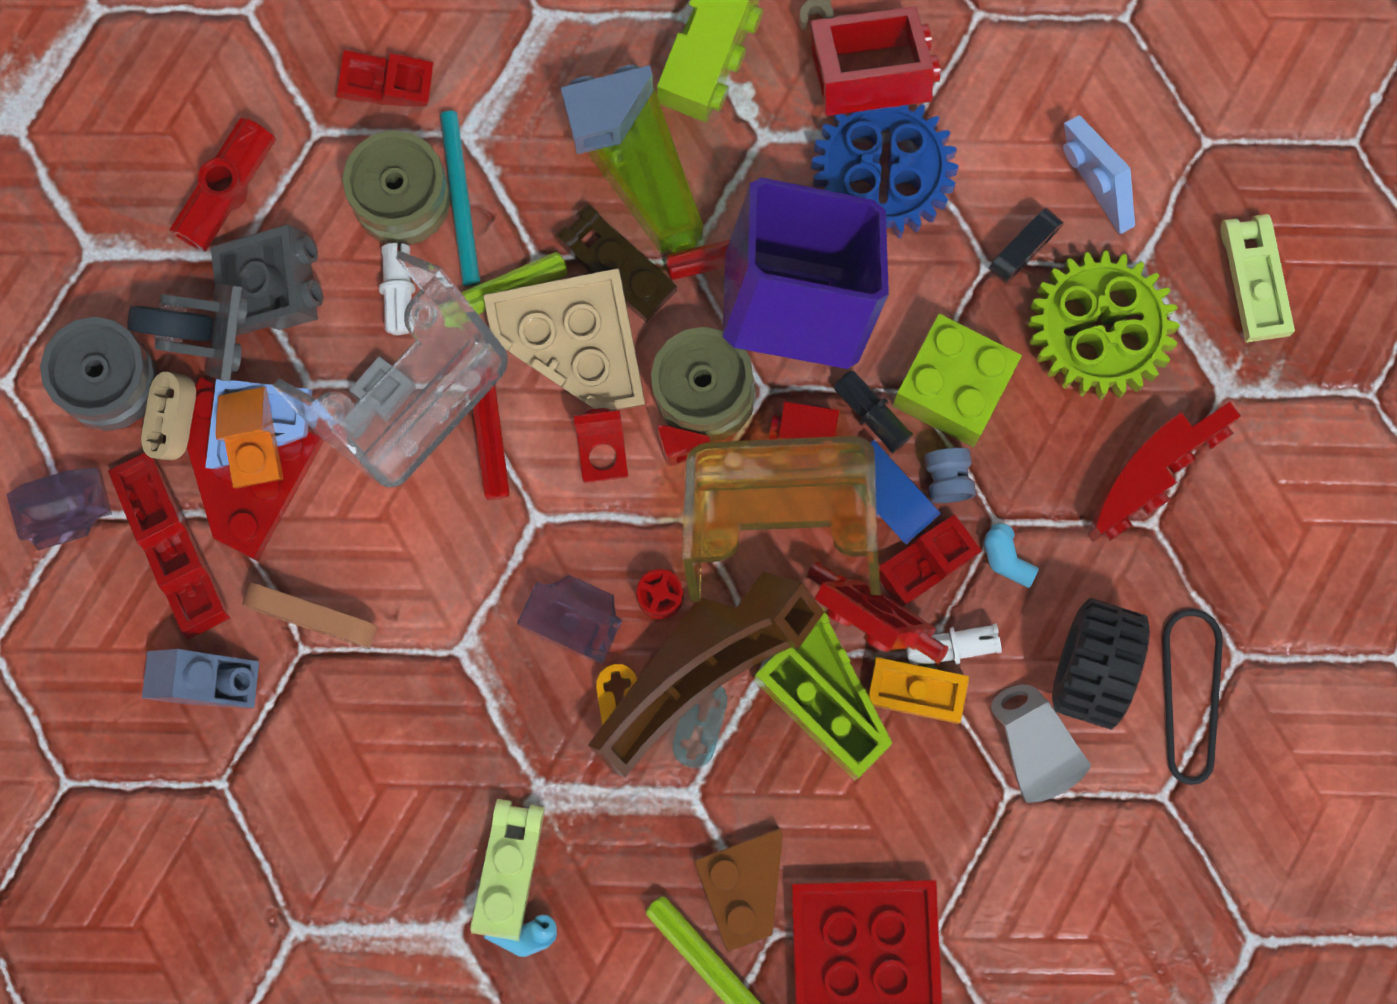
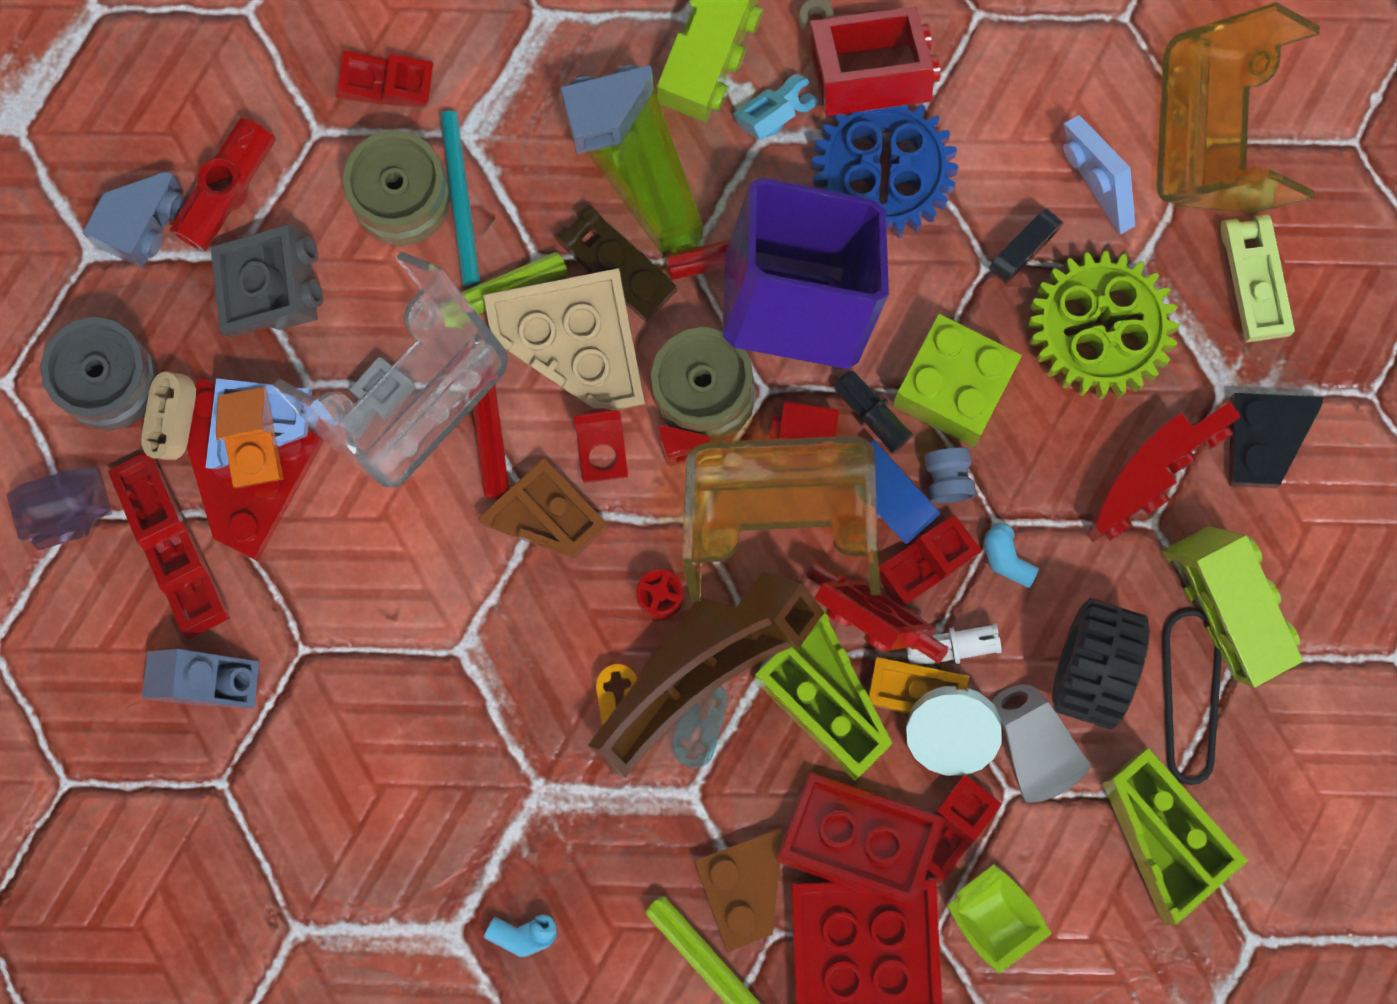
(133, 218): none -> sand blue slope
(172, 324): plate -> none
(309, 615): nougat beam -> none
(395, 288): white axle -> none
(507, 872): yellowish green plate -> none
(545, 513): none -> dark orange wing
(572, 617): clear purple slope -> none
(771, 109): none -> medium azure plate
(861, 840): none -> red tile
(954, 731): none -> light aqua tile
(966, 815): none -> red slope
(998, 919): none -> lime piece
(1170, 836): none -> lime wedge
(1208, 107): none -> clear yellow windscreen
(1238, 603): none -> lime wedge
(1268, 436): none -> black wing

